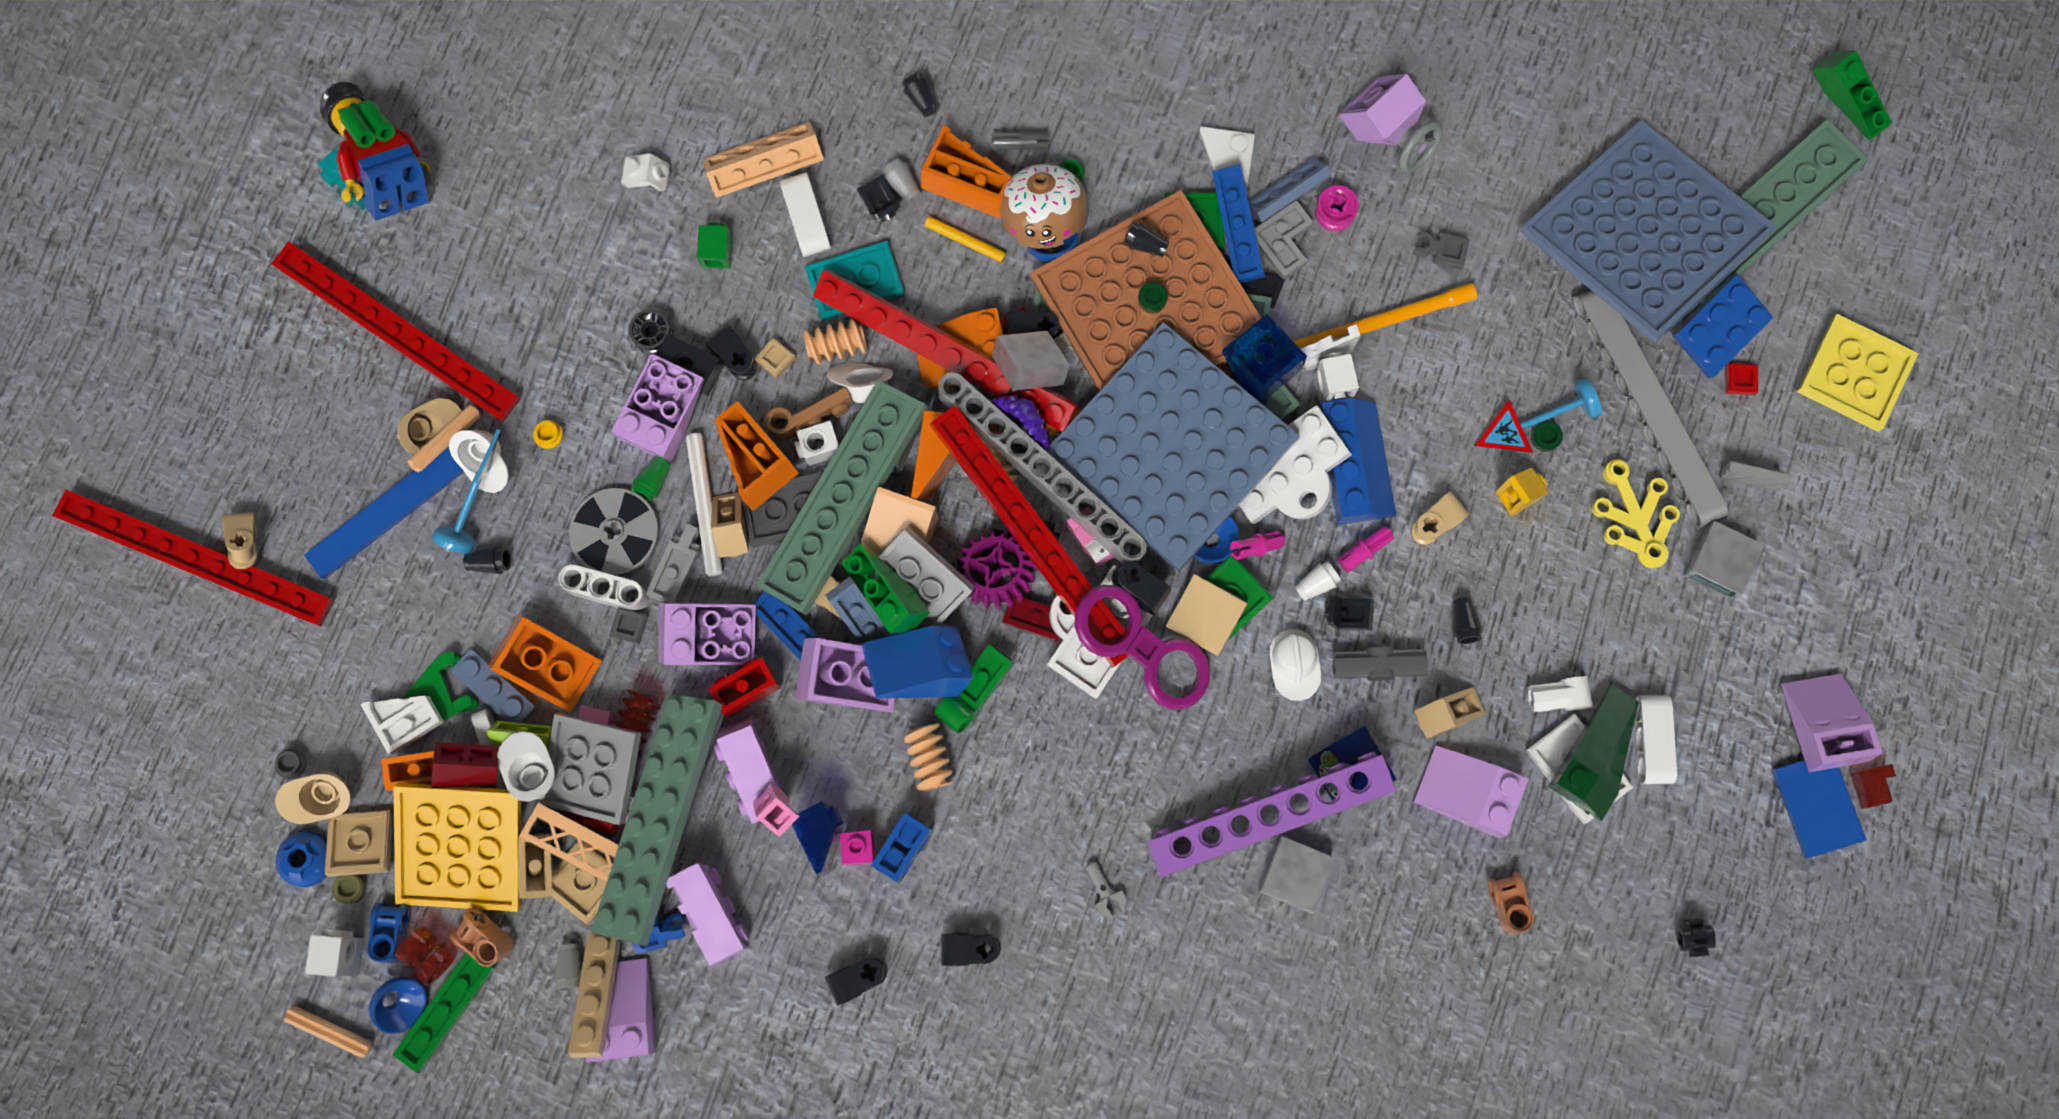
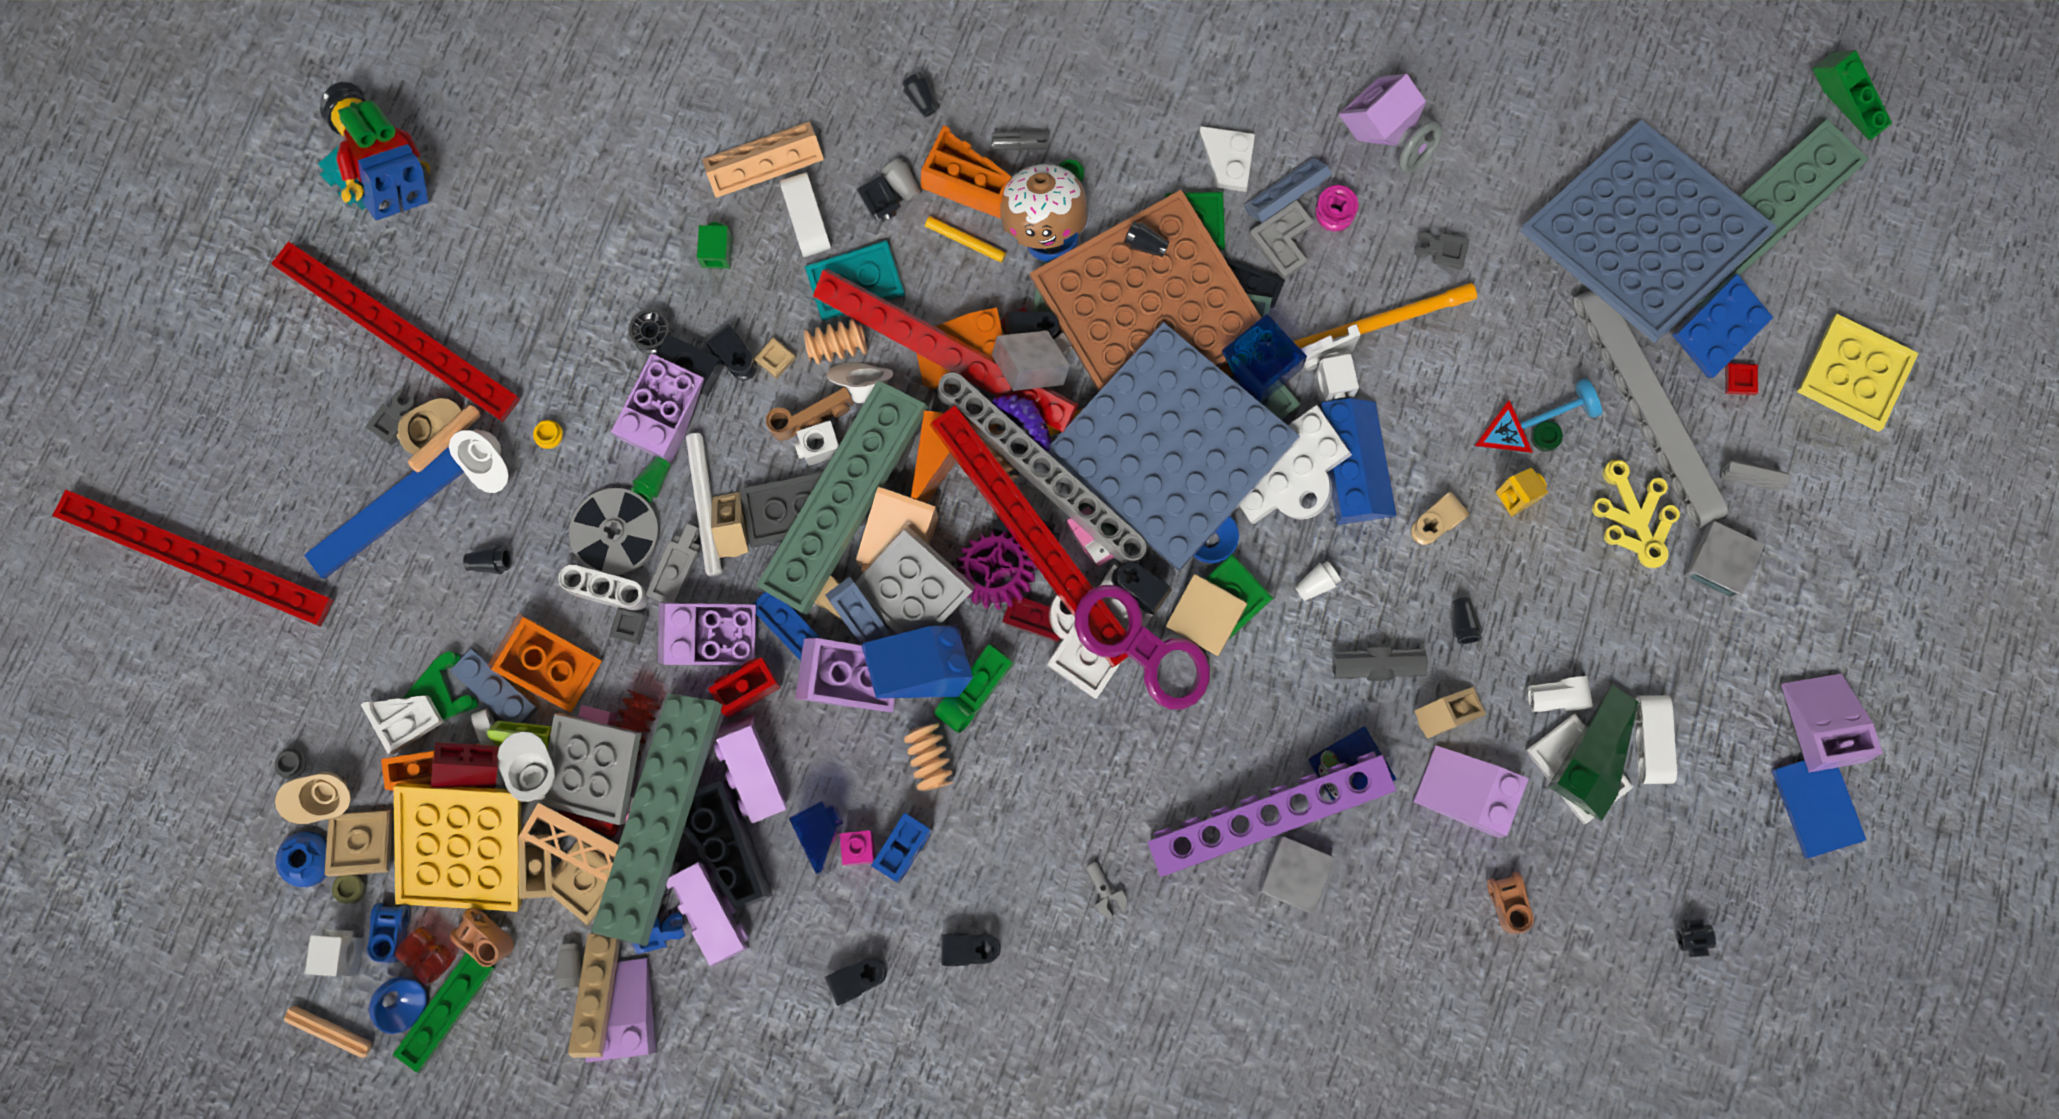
(240, 539): tan piece -> none
(386, 419): none -> dark grey plate
(454, 538): dark azure piece -> none
(645, 171): white bracket -> none
(726, 844): none -> black wedge
(753, 456): orange wedge -> none
(774, 810): bright pink leg -> none
(885, 591): green slope -> none
(1152, 297): dark green tile -> none
(1238, 223): blue plate -> none
(1257, 545): dark pink axle -> none
(1295, 664): white piece -> none
(1350, 613): black bracket -> none
(1365, 549): dark pink axle -> none
(1872, 786): clear red panel -> none

